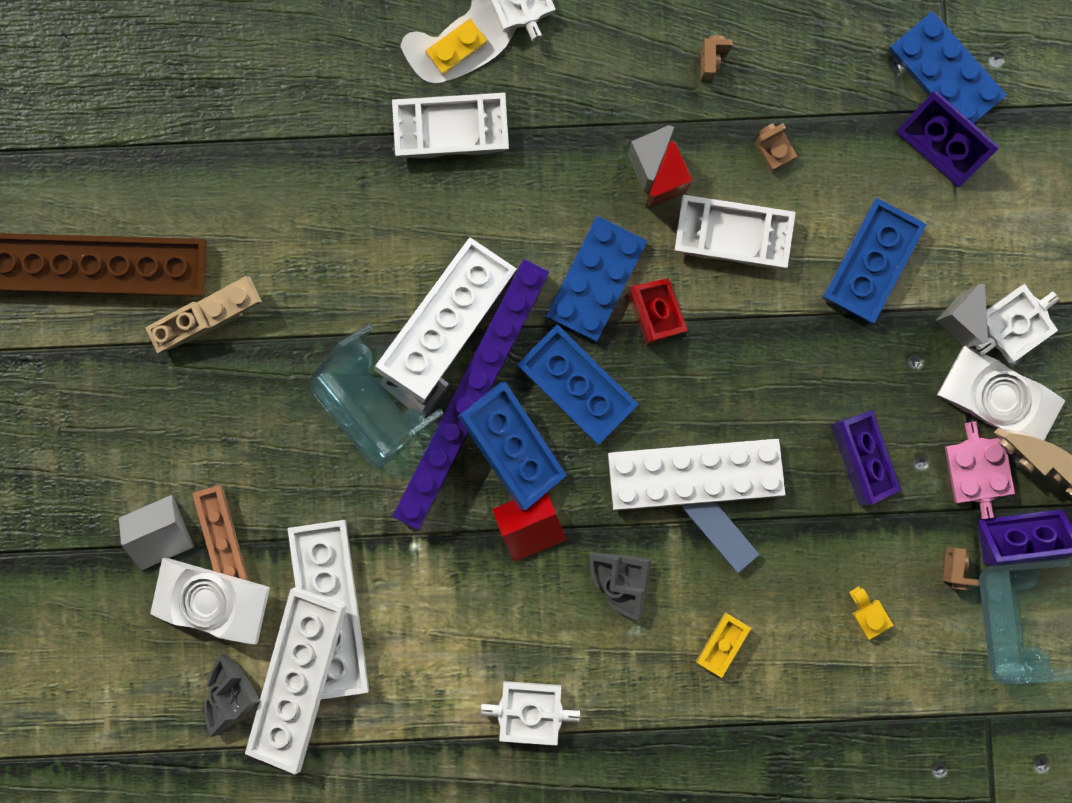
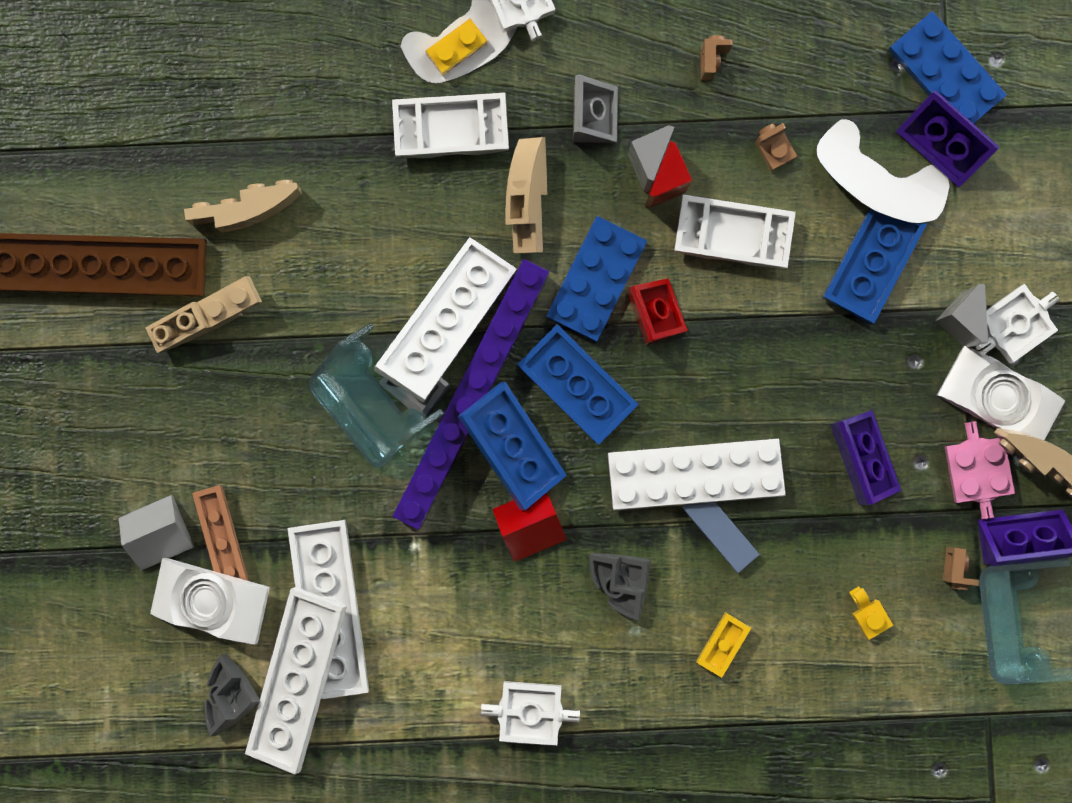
(255, 206): none -> tan slope
(523, 197): none -> tan slope
(594, 111): none -> light grey slope
(910, 199): none -> white sticker

